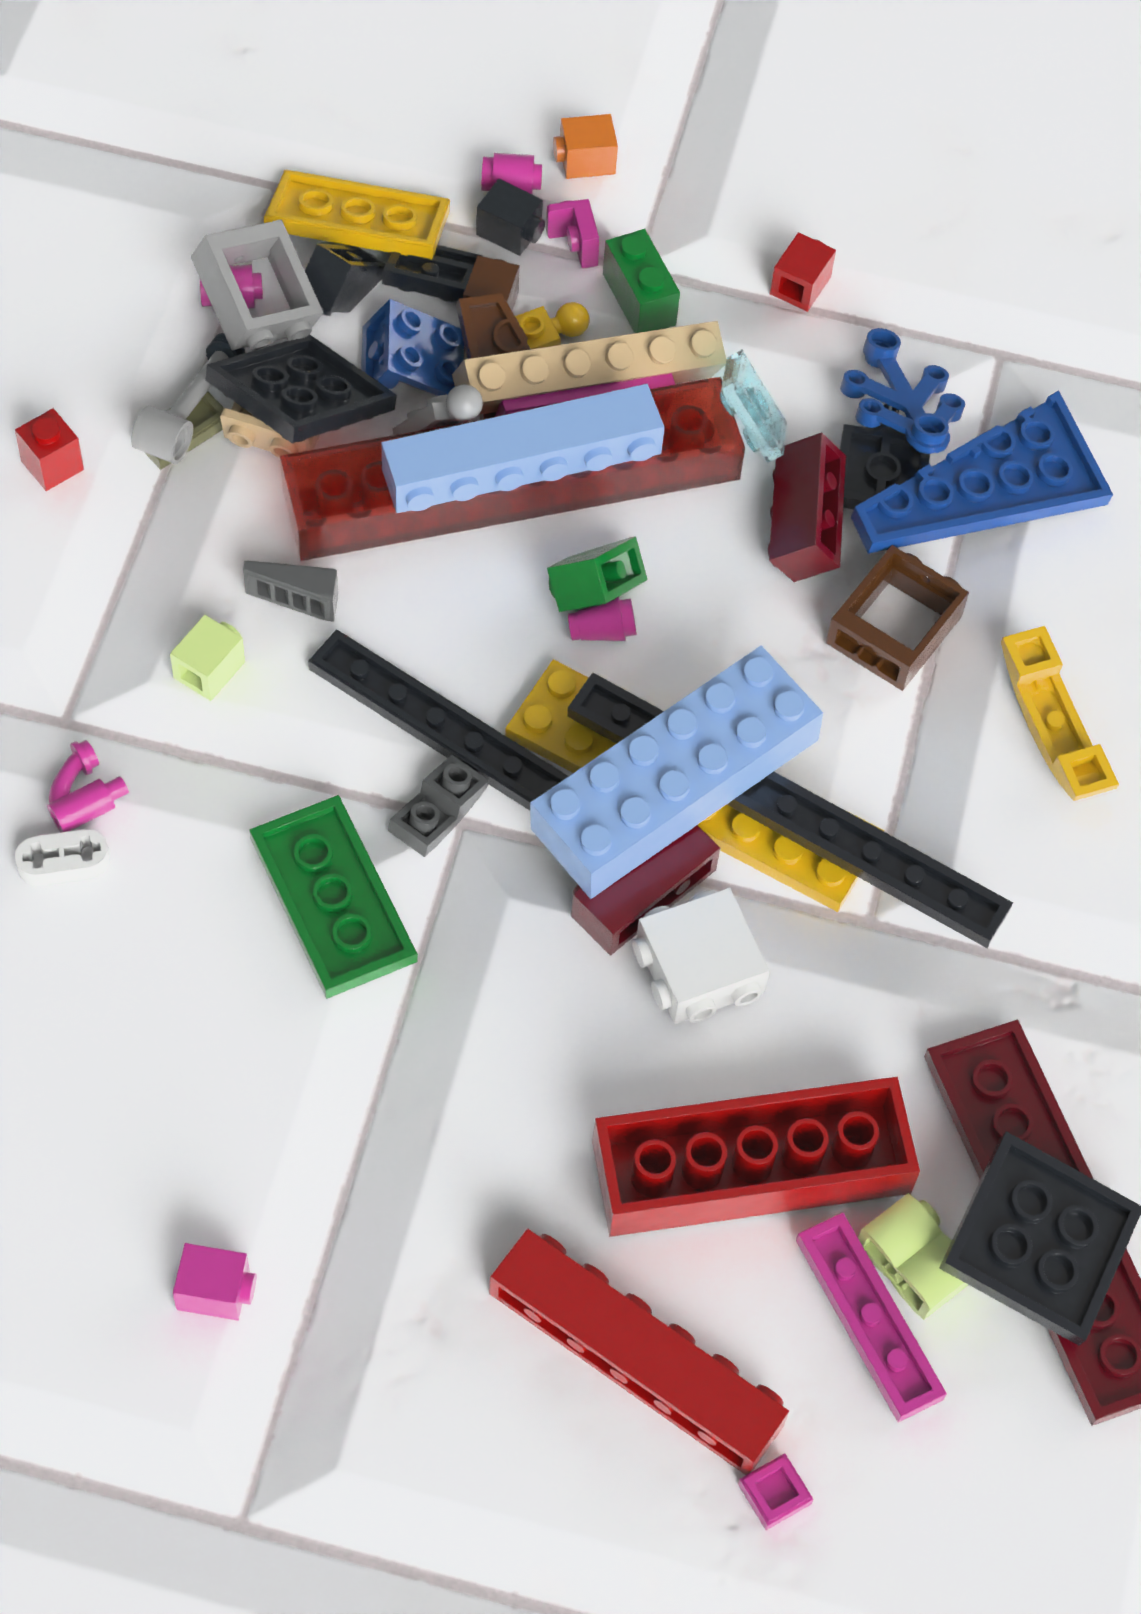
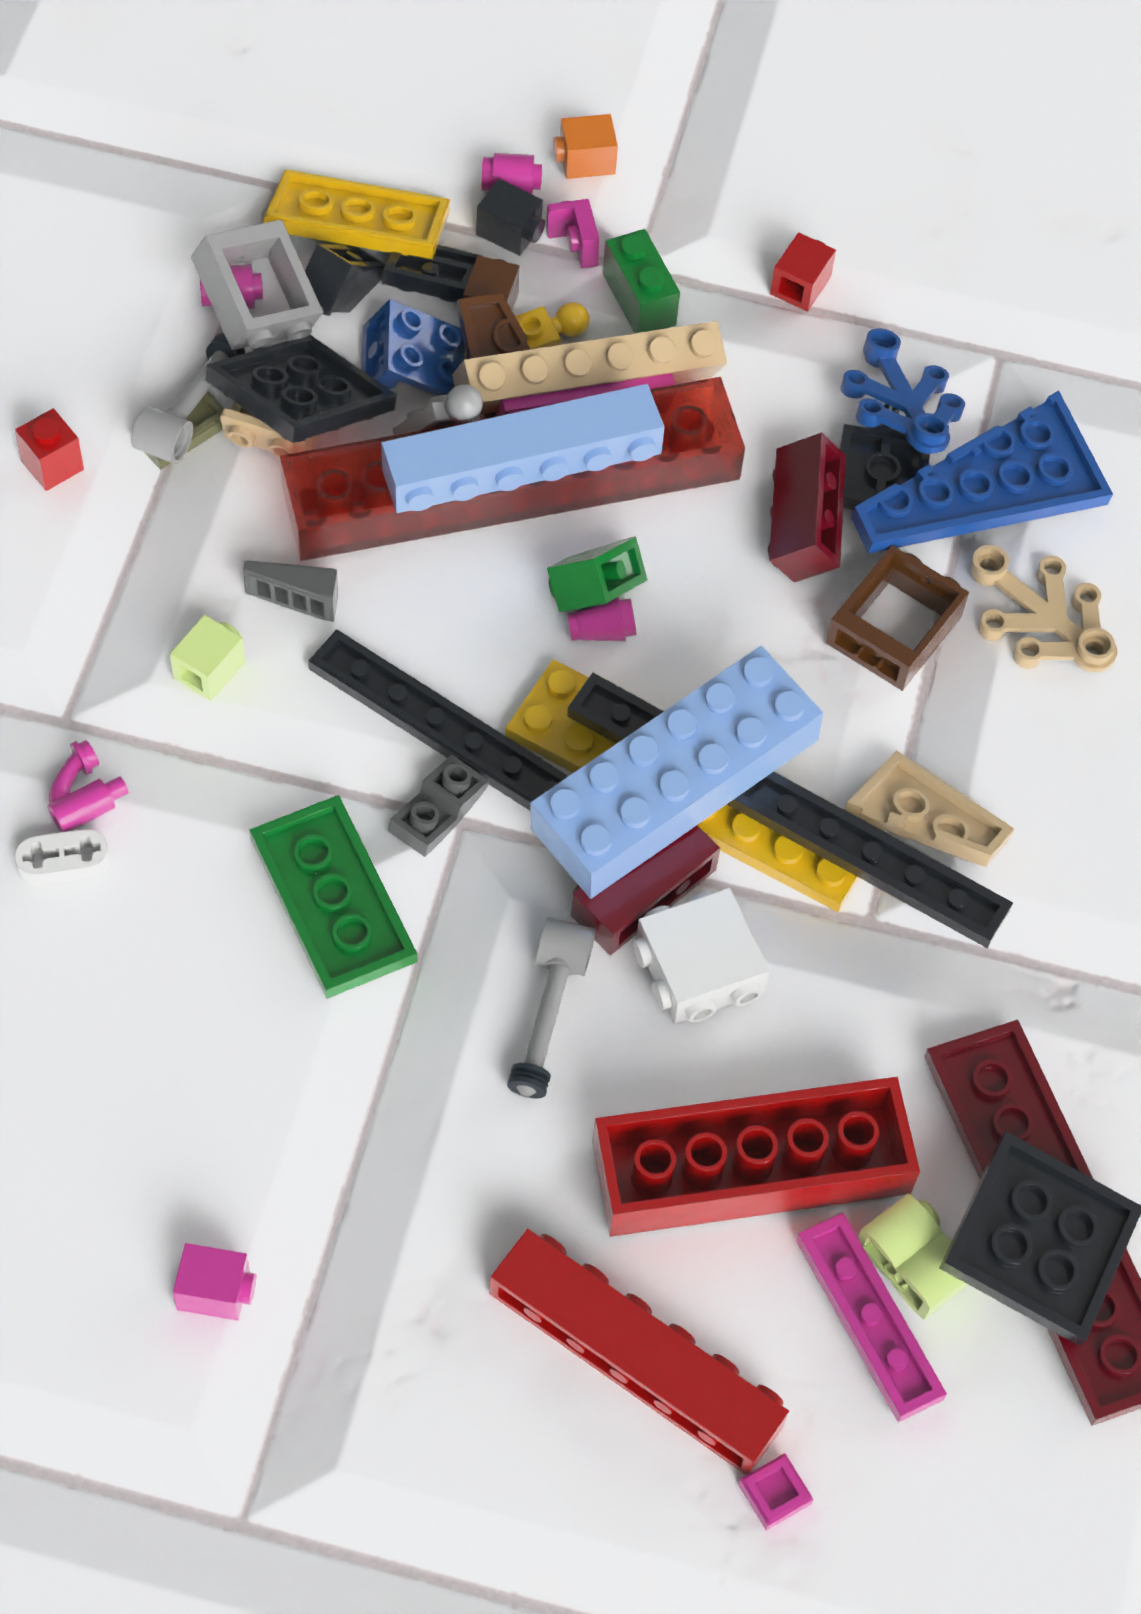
(563, 951): none -> light grey piece
(748, 397): clear light blue plate -> none
(929, 811): none -> tan wing
(1044, 615): none -> tan plant
(1053, 717): yellow slope -> none

